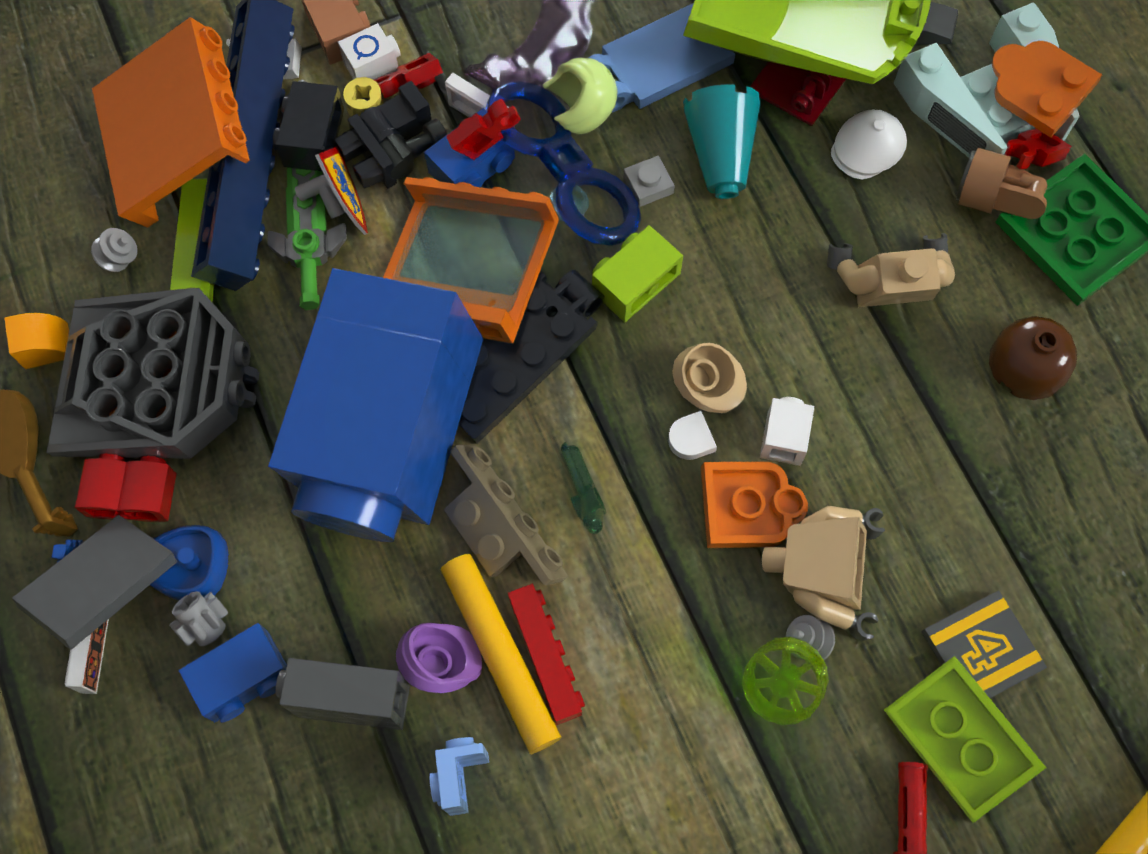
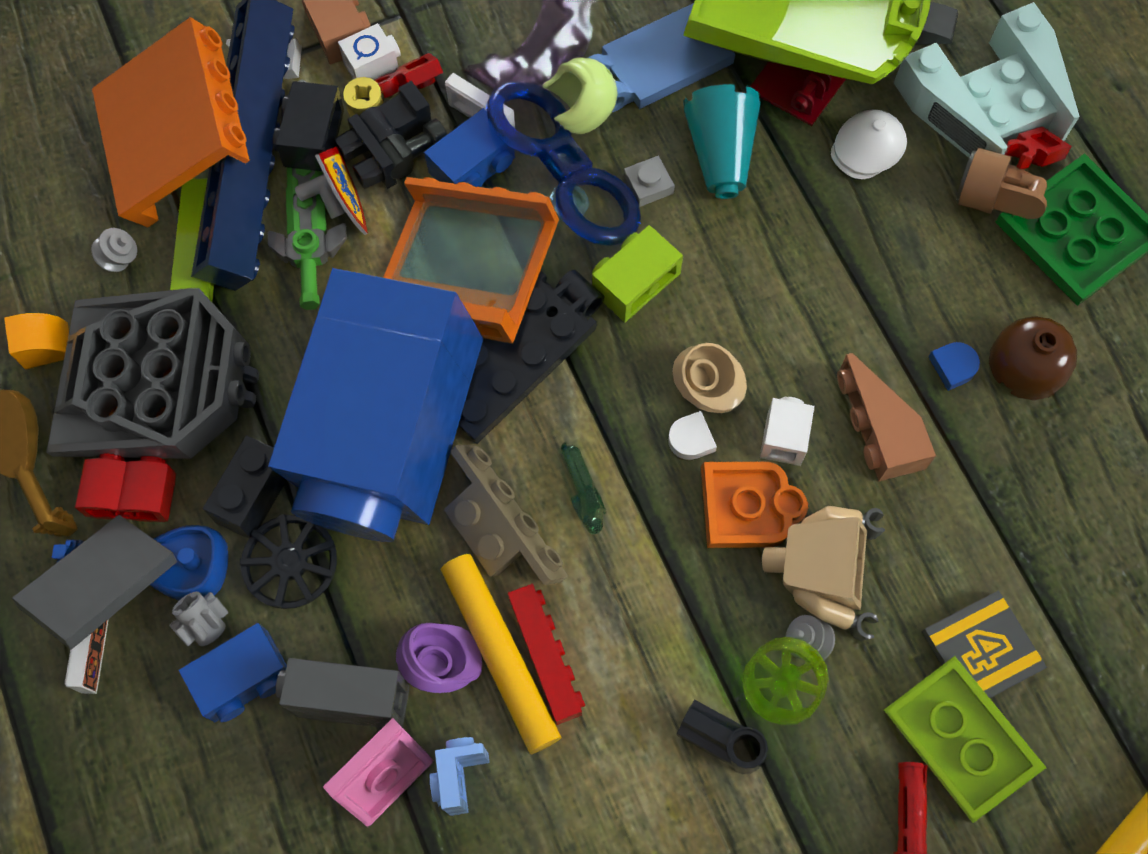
(245, 489): none -> black brick
(287, 561): none -> black wheel
(378, 773): none -> bright pink tile
(482, 132): red plate -> none
(718, 734): none -> black piece
(890, 428): none -> nougat slope
(895, 275): tan torso -> none
(955, 364): none -> blue tile
(1041, 83): orange plate -> none

